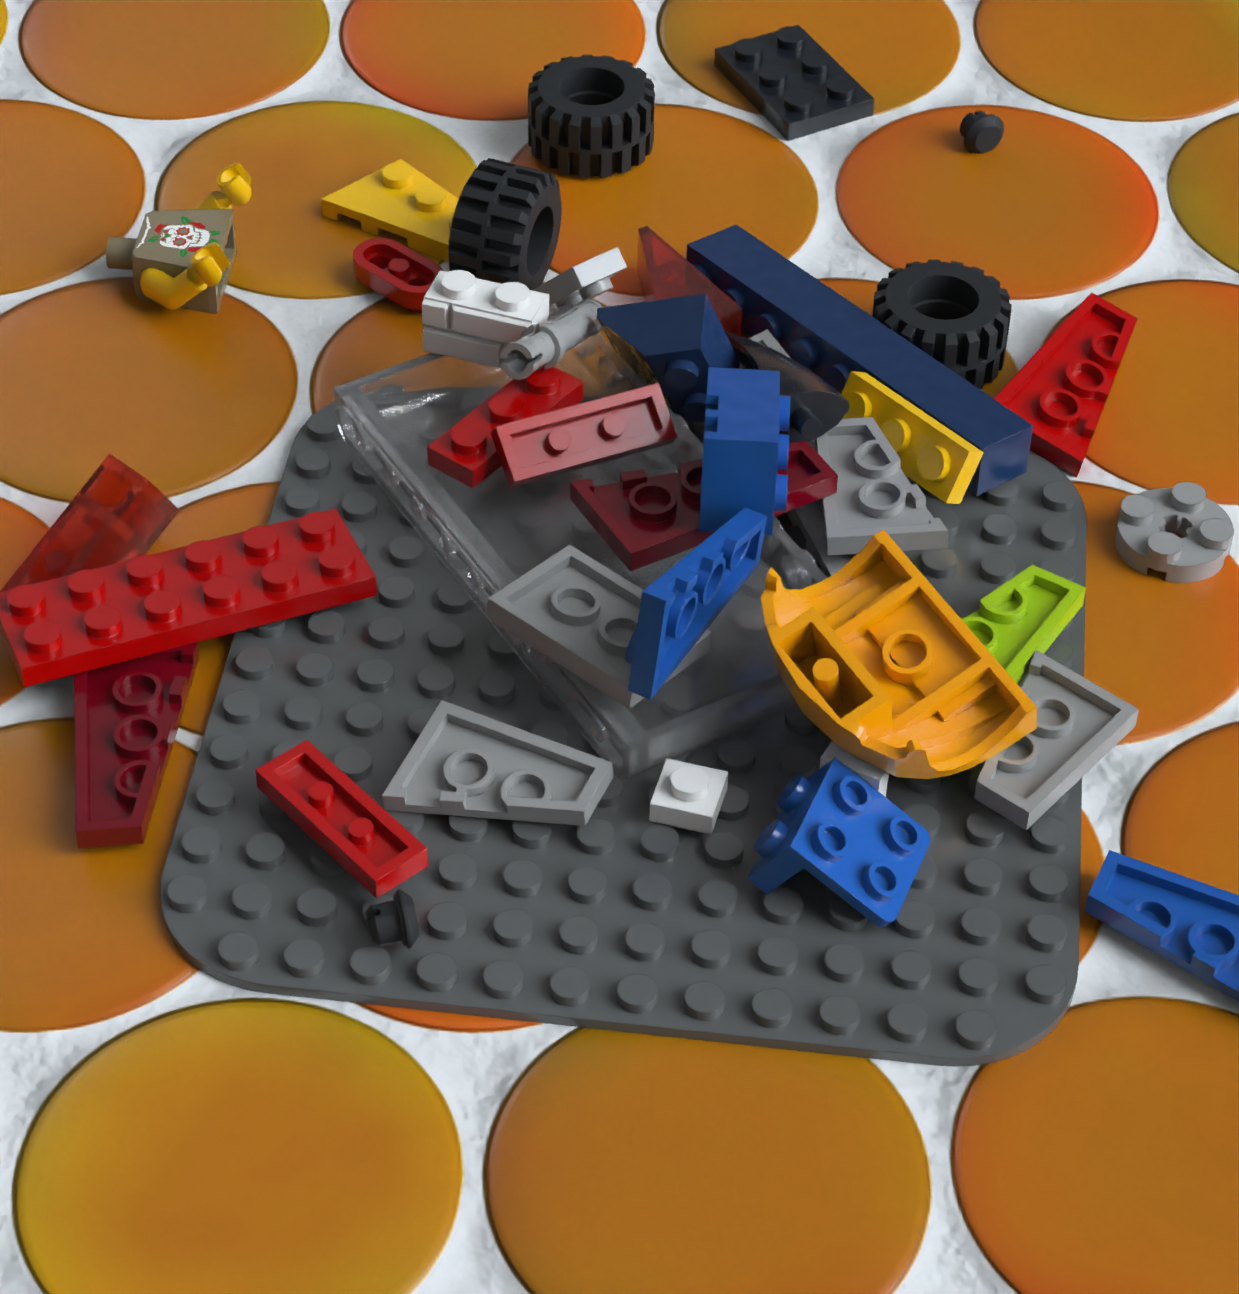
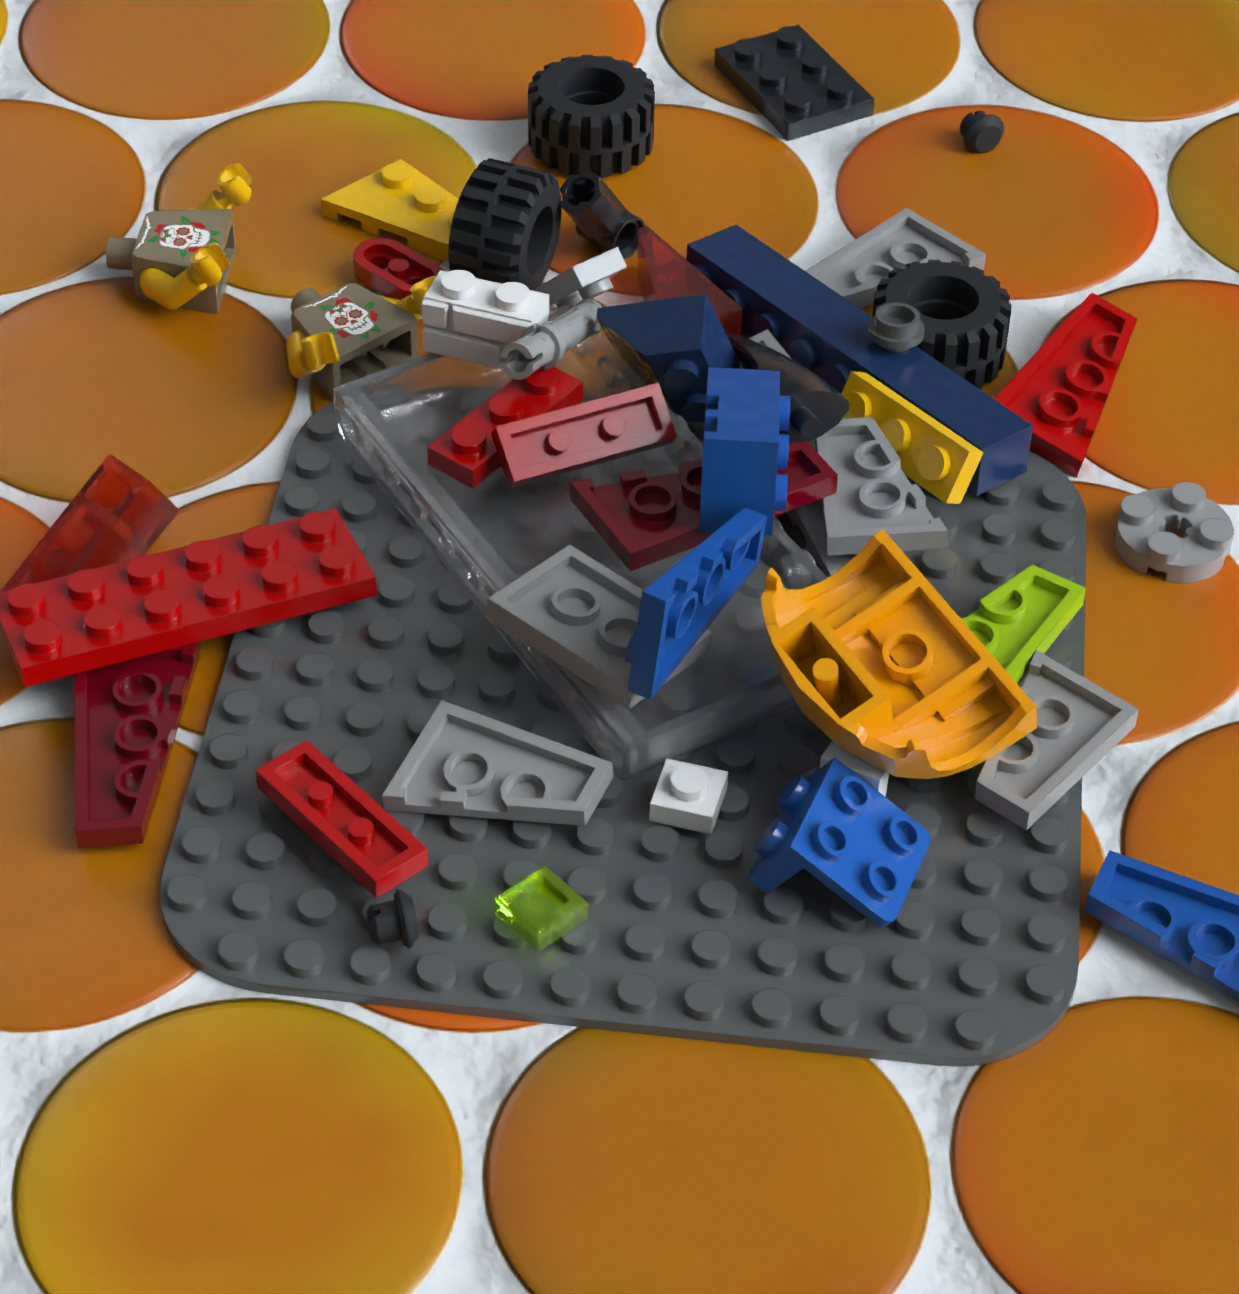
(352, 333): none -> dark tan torso
(541, 908): none -> clear neon green tile
(600, 214): none -> black piece
(891, 245): none -> light grey wing
(896, 327): none -> dark grey plate

